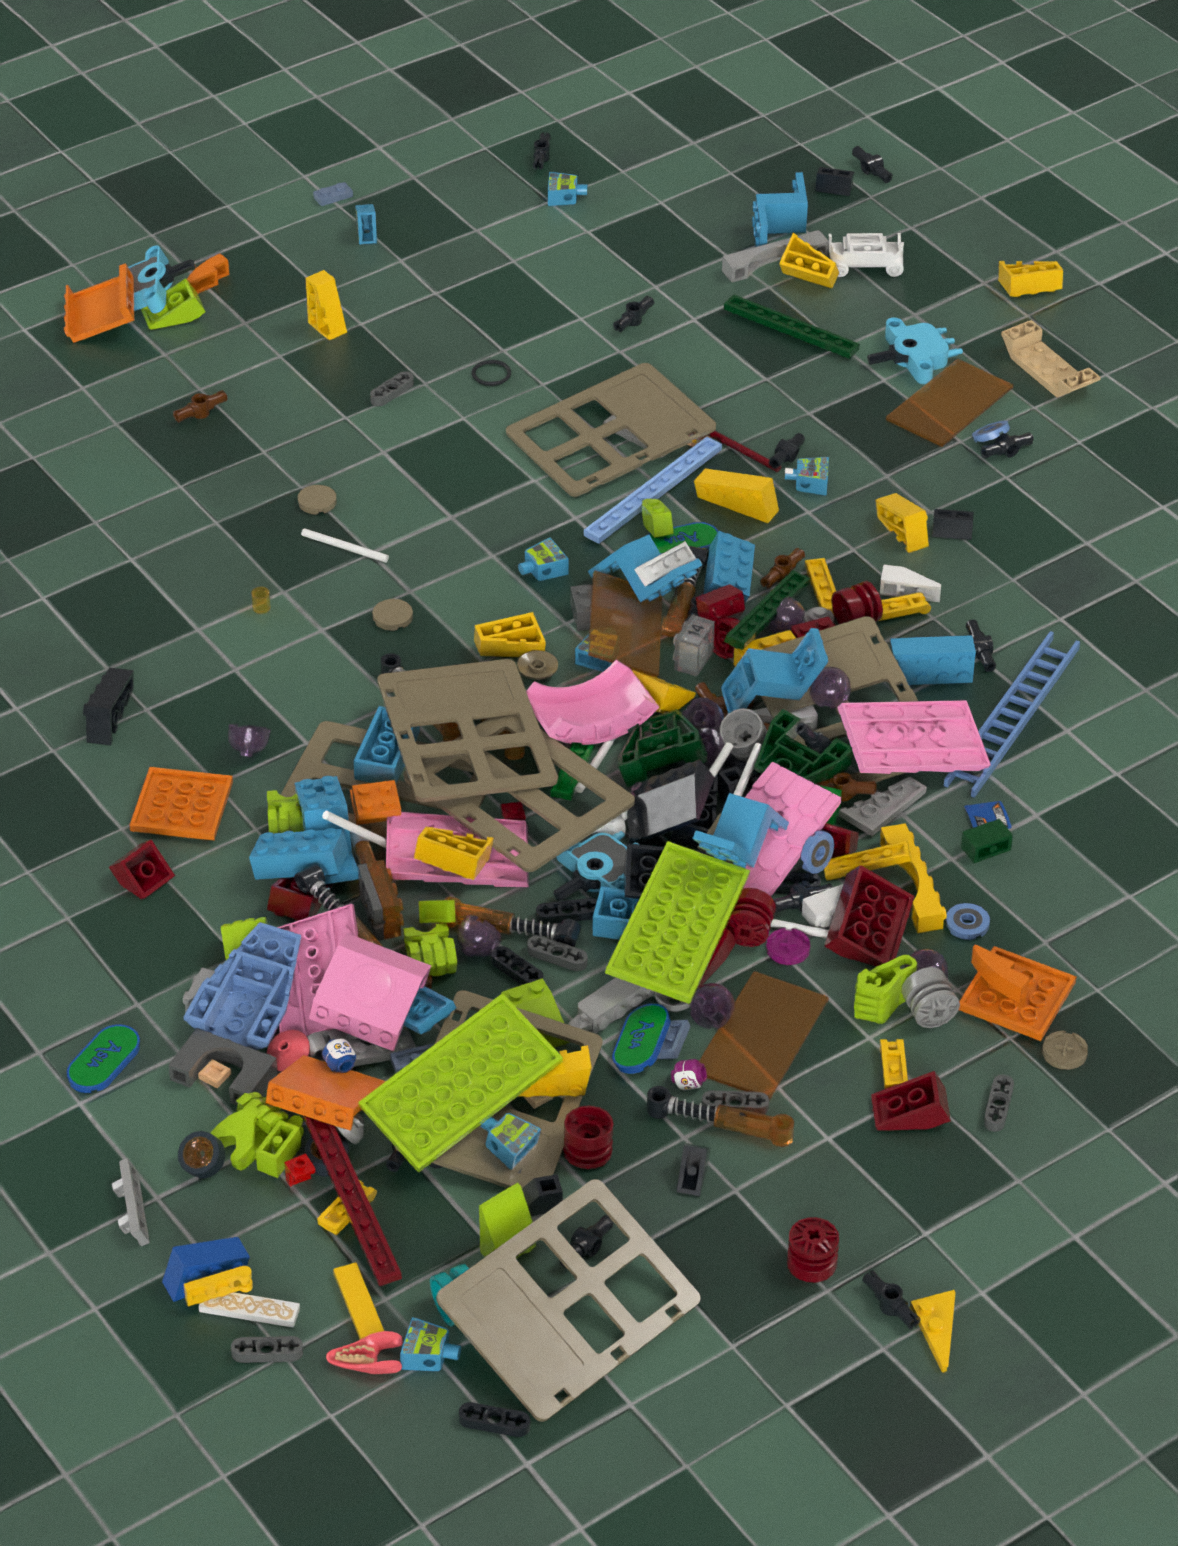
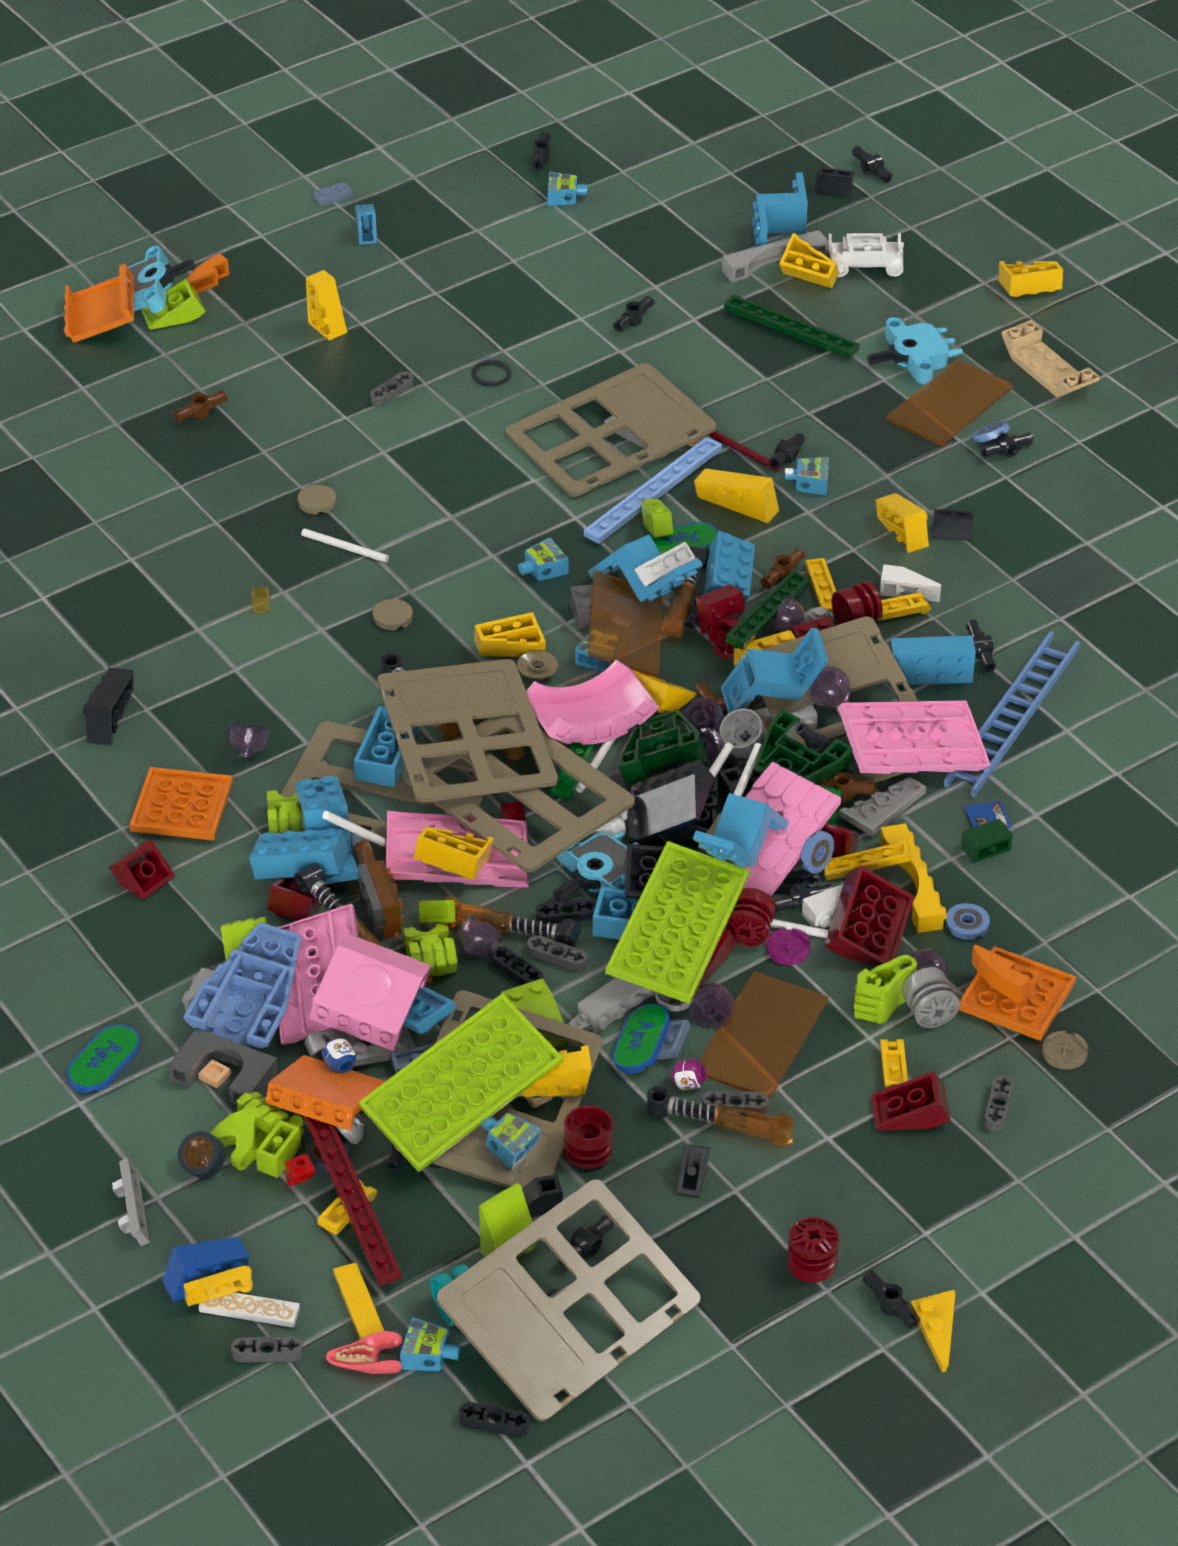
(297, 1047): coral dish -> none
(375, 802): orange bracket -> none
(693, 645): clear brick -> none

